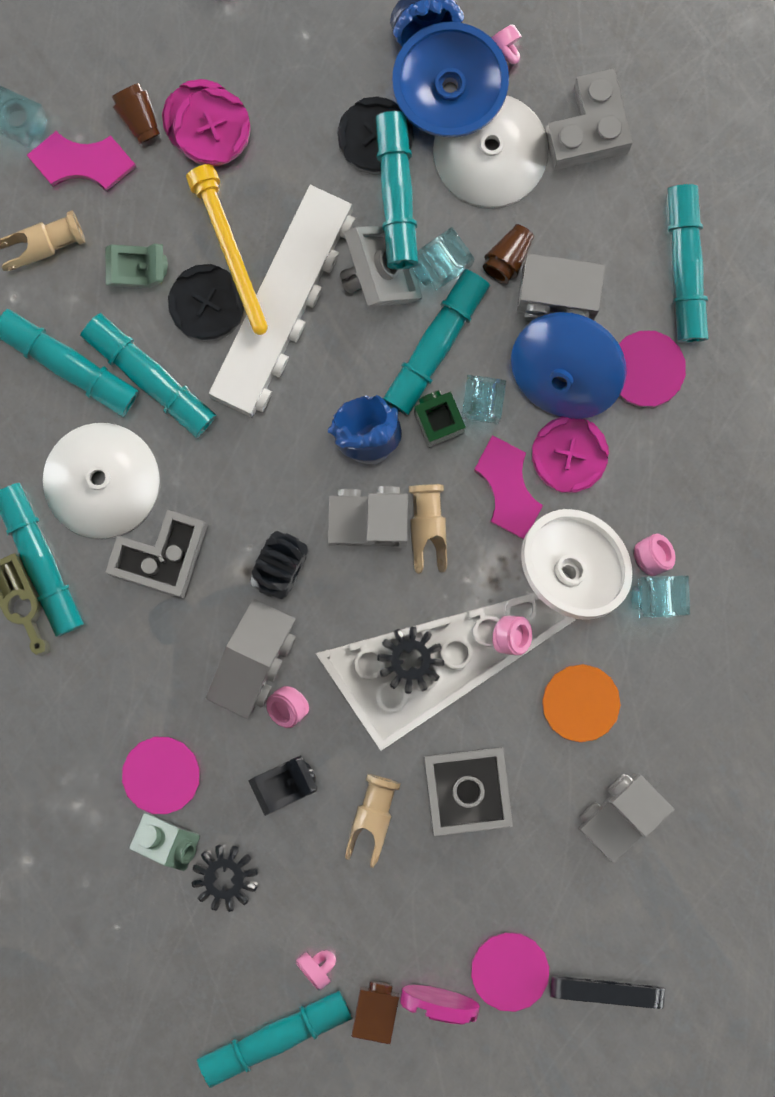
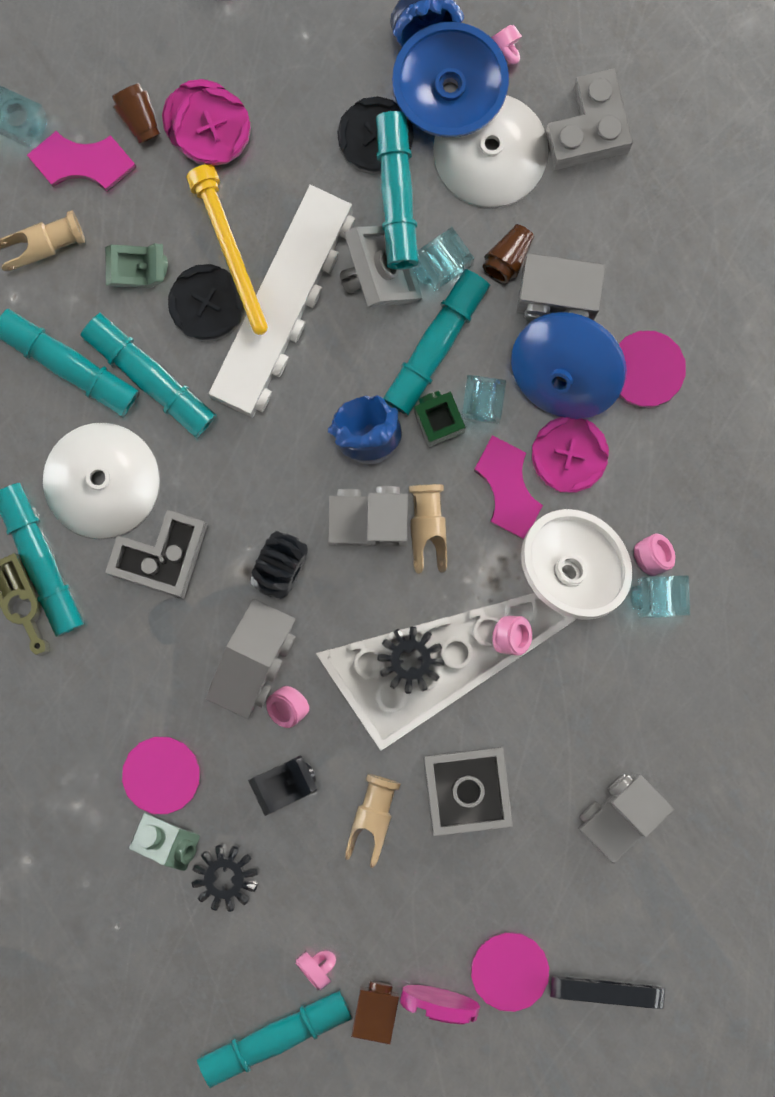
(581, 703): orange tile -> none
(687, 263): teal piece -> none

